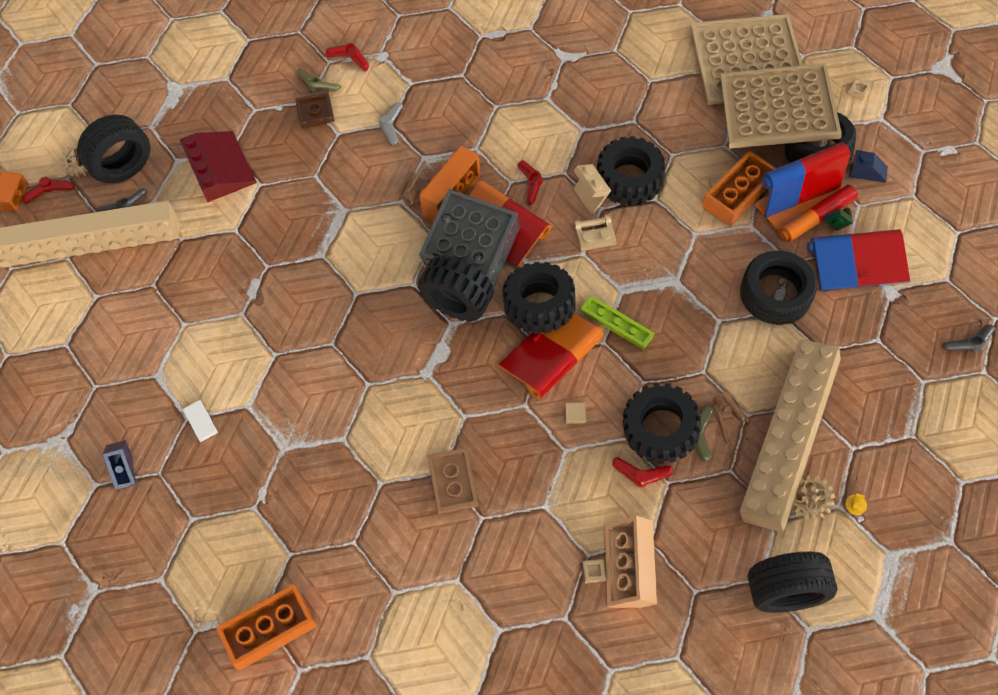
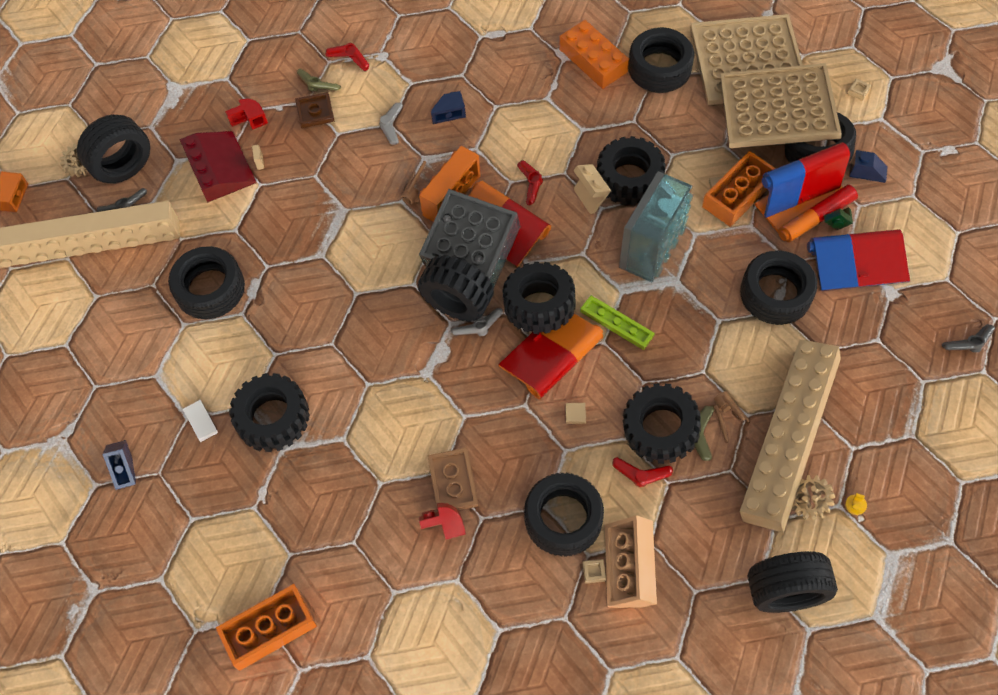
(47, 185): red piece -> none
(199, 261): none -> black tyre
(249, 111): none -> red brick
(258, 157): none -> tan tile
(259, 392): none -> black tyre
(448, 108): none -> dark blue slope
(448, 517): none -> red brick
(479, 326): none -> light grey piece
(574, 487): none -> black tyre
(594, 54): none -> orange brick
(597, 237): tan plate -> none
(655, 226): none -> clear light blue piece
(661, 41): none -> black tyre

